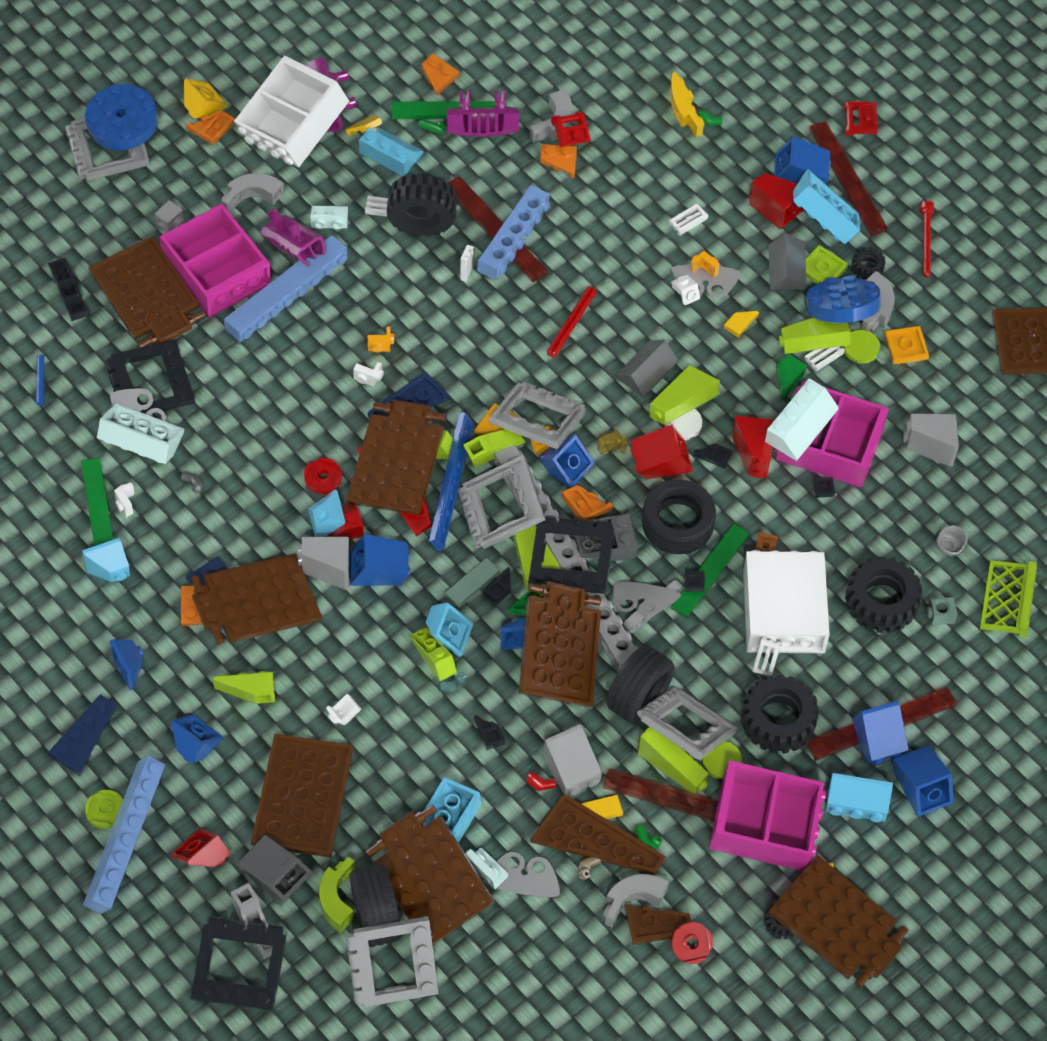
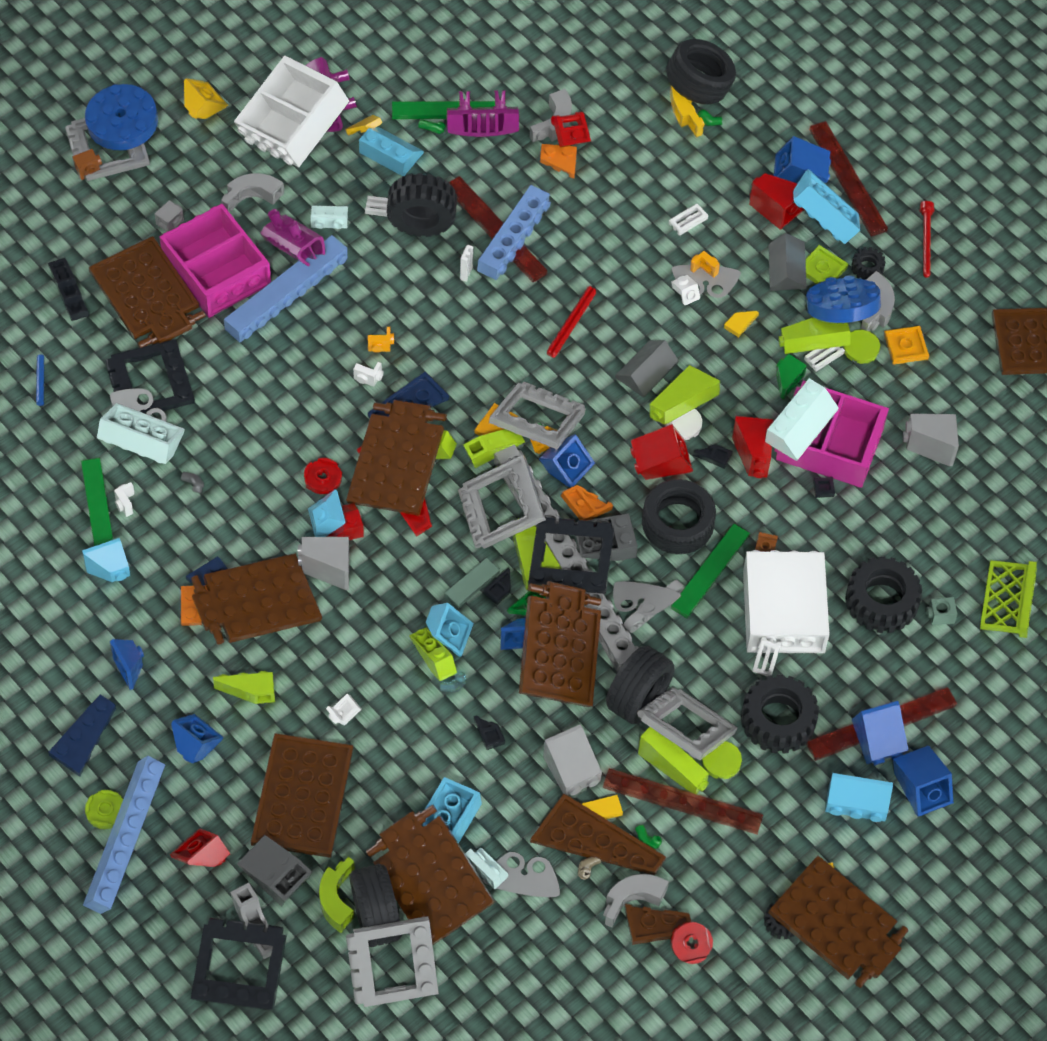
(86, 163): none -> dark orange brick
(212, 127): orange wing -> none
(379, 562): blue slope -> none
(439, 73): orange wing -> none
(451, 482): blue tile -> none
(538, 783): red arm -> none
(610, 441): clear yellow bracket -> none
(694, 84): none -> black tyre
(694, 581): black plate -> none
(767, 816): dark pink container -> none
(866, 115): red plate -> none
(951, 540): light grey hair -> none

